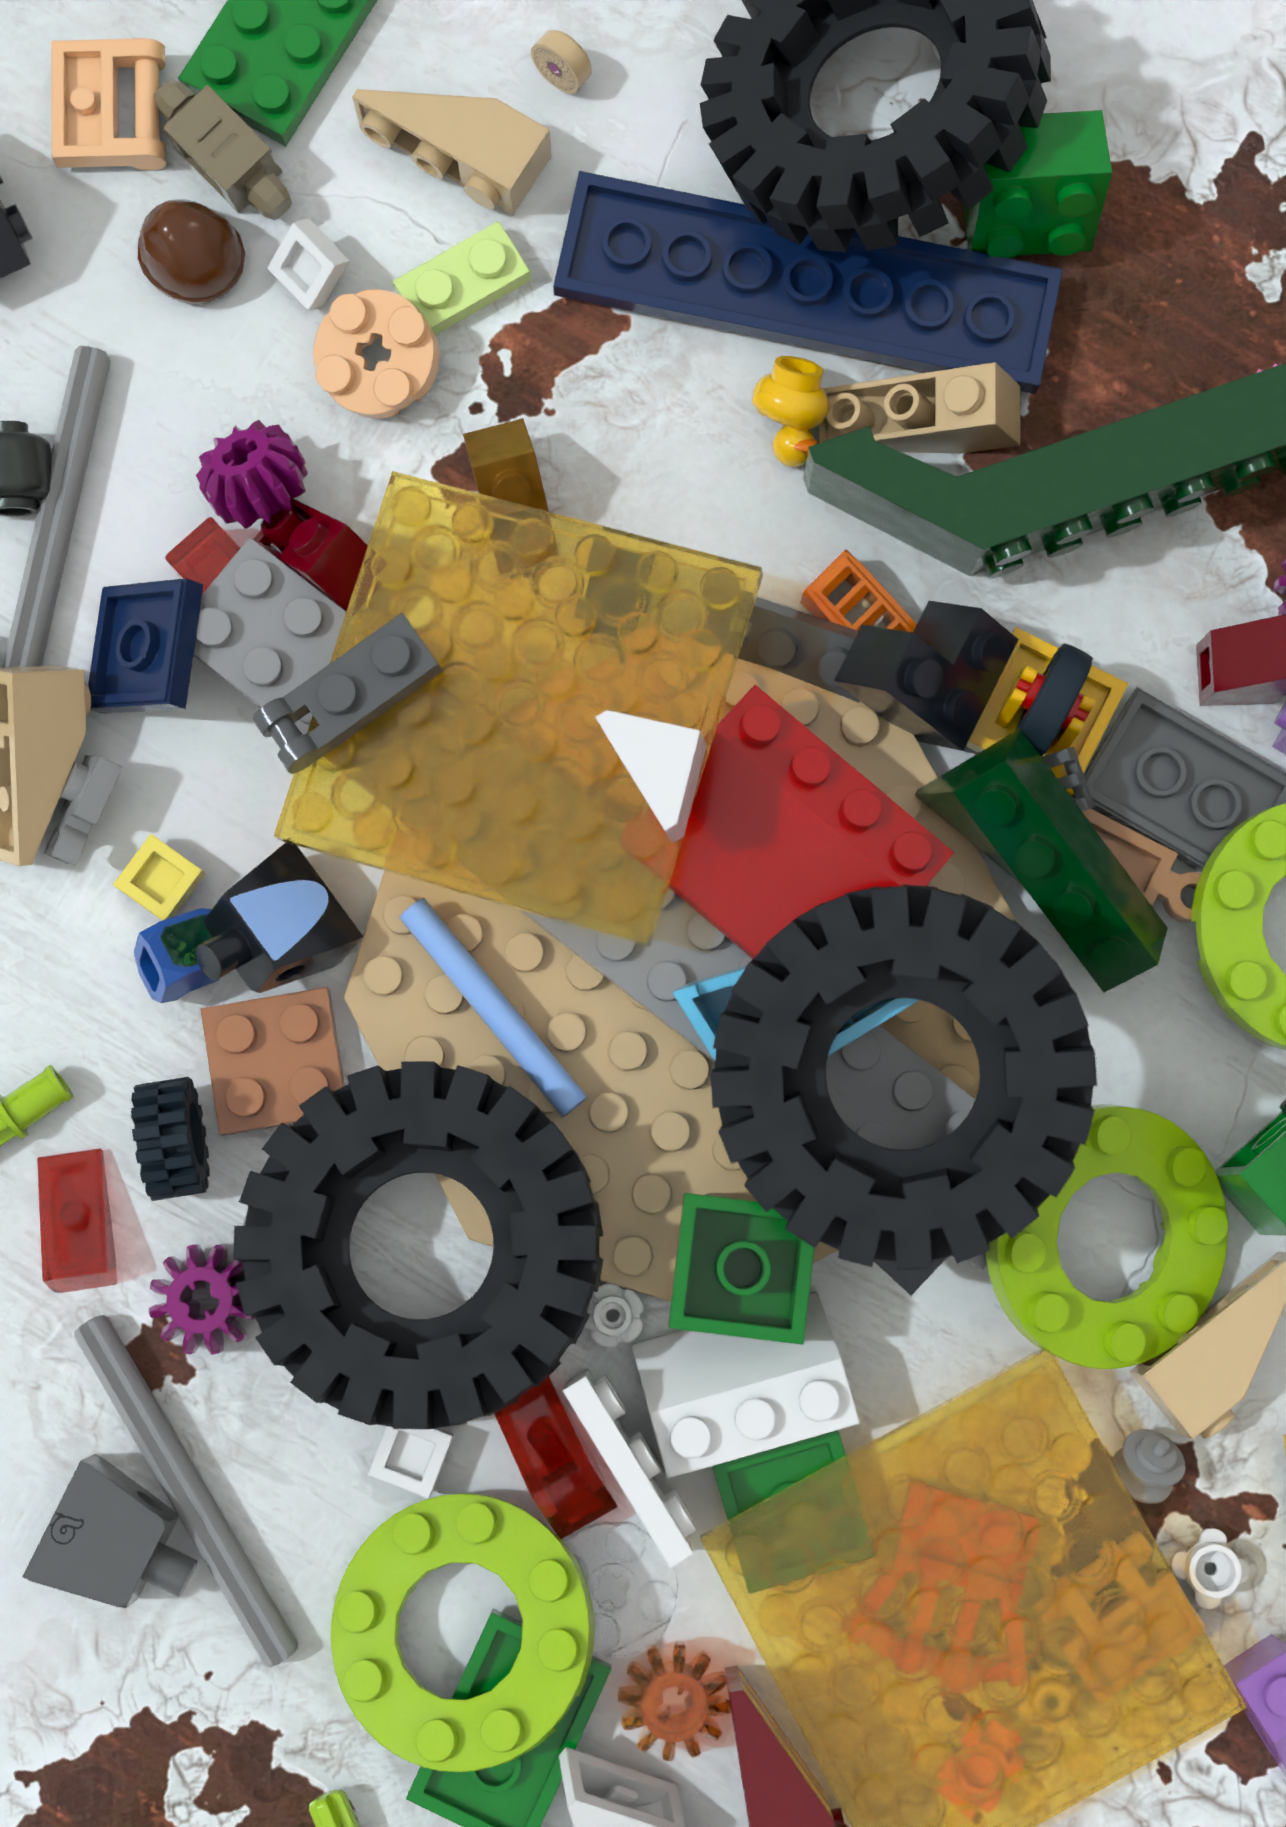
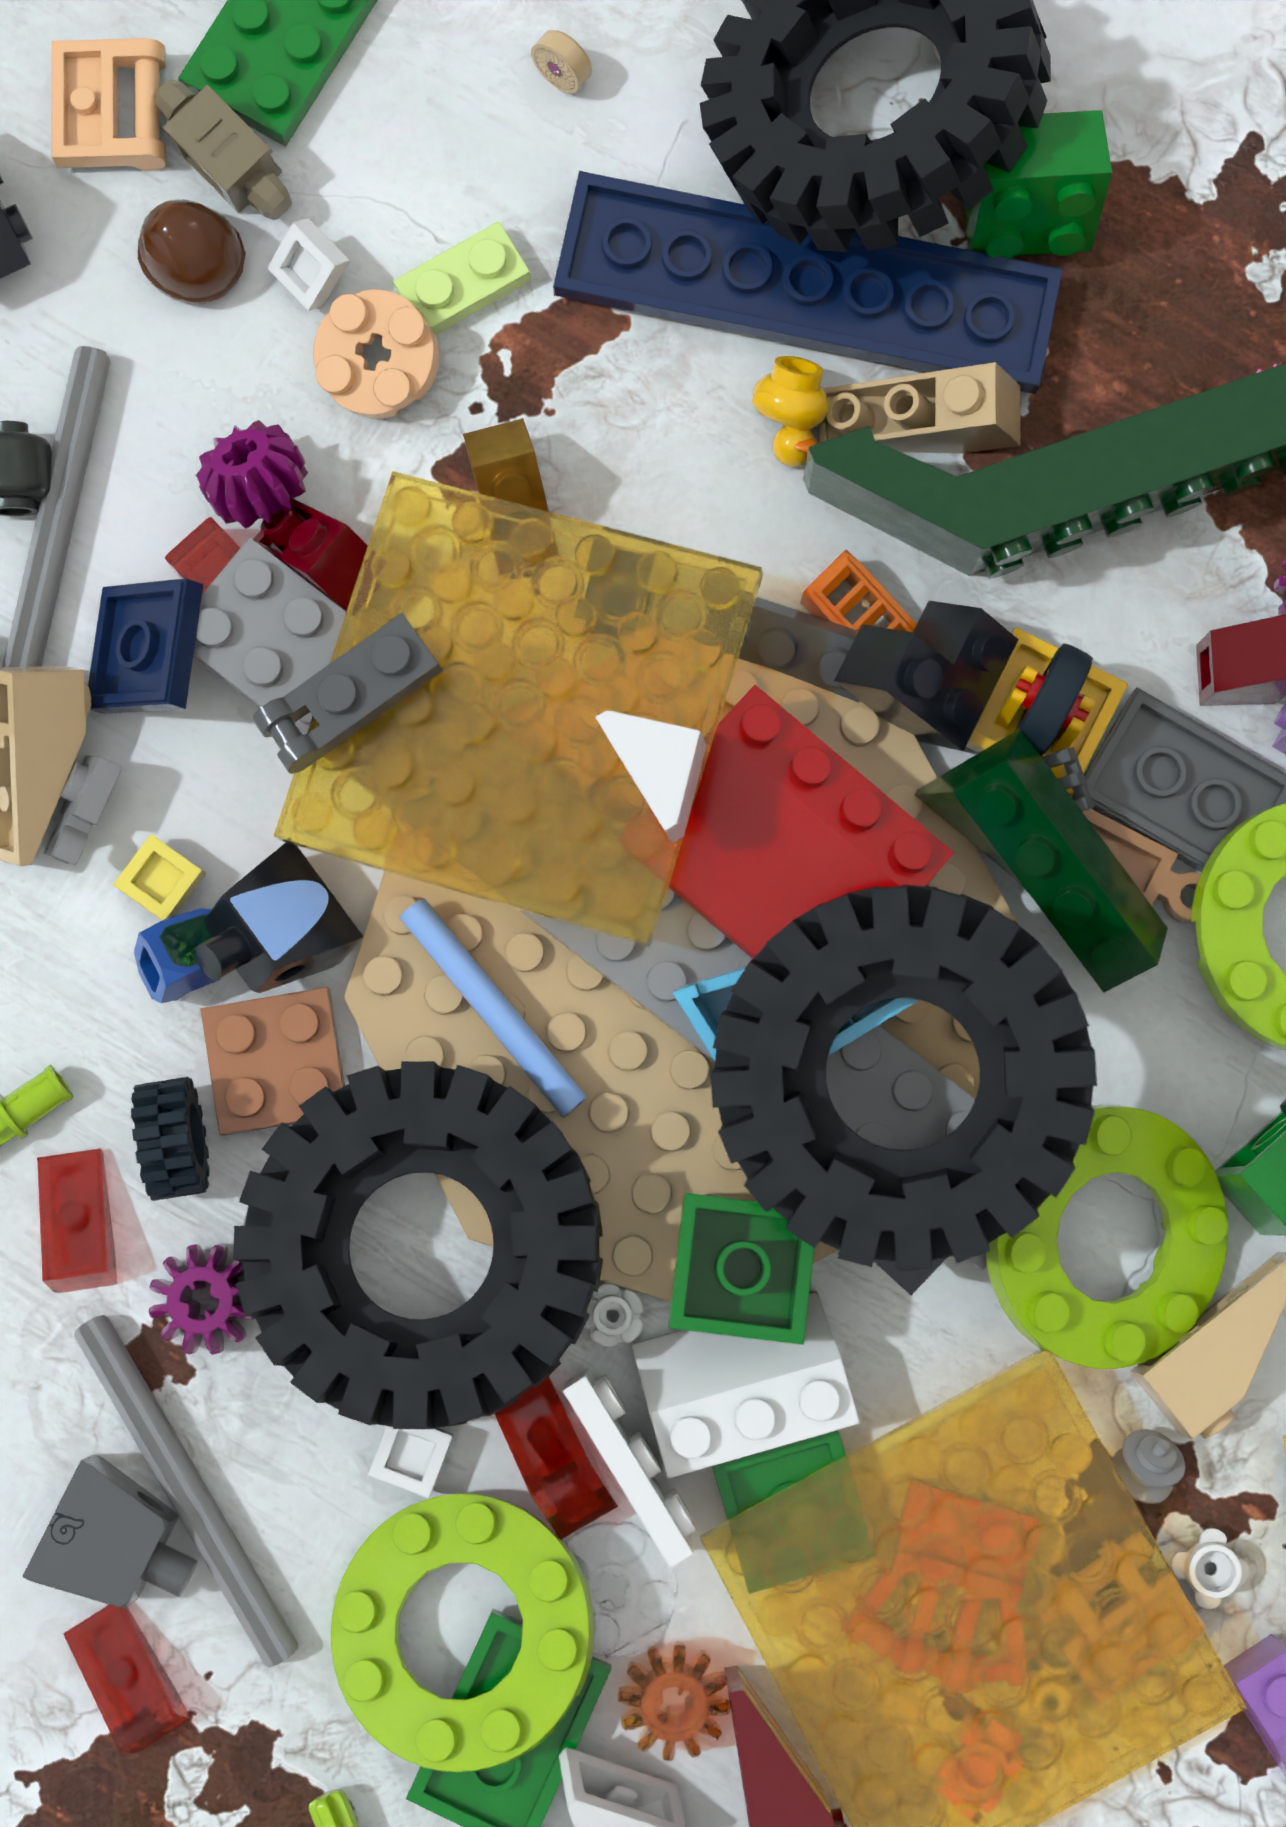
(126, 1679): none -> clear red slope
(466, 138): tan slope -> none

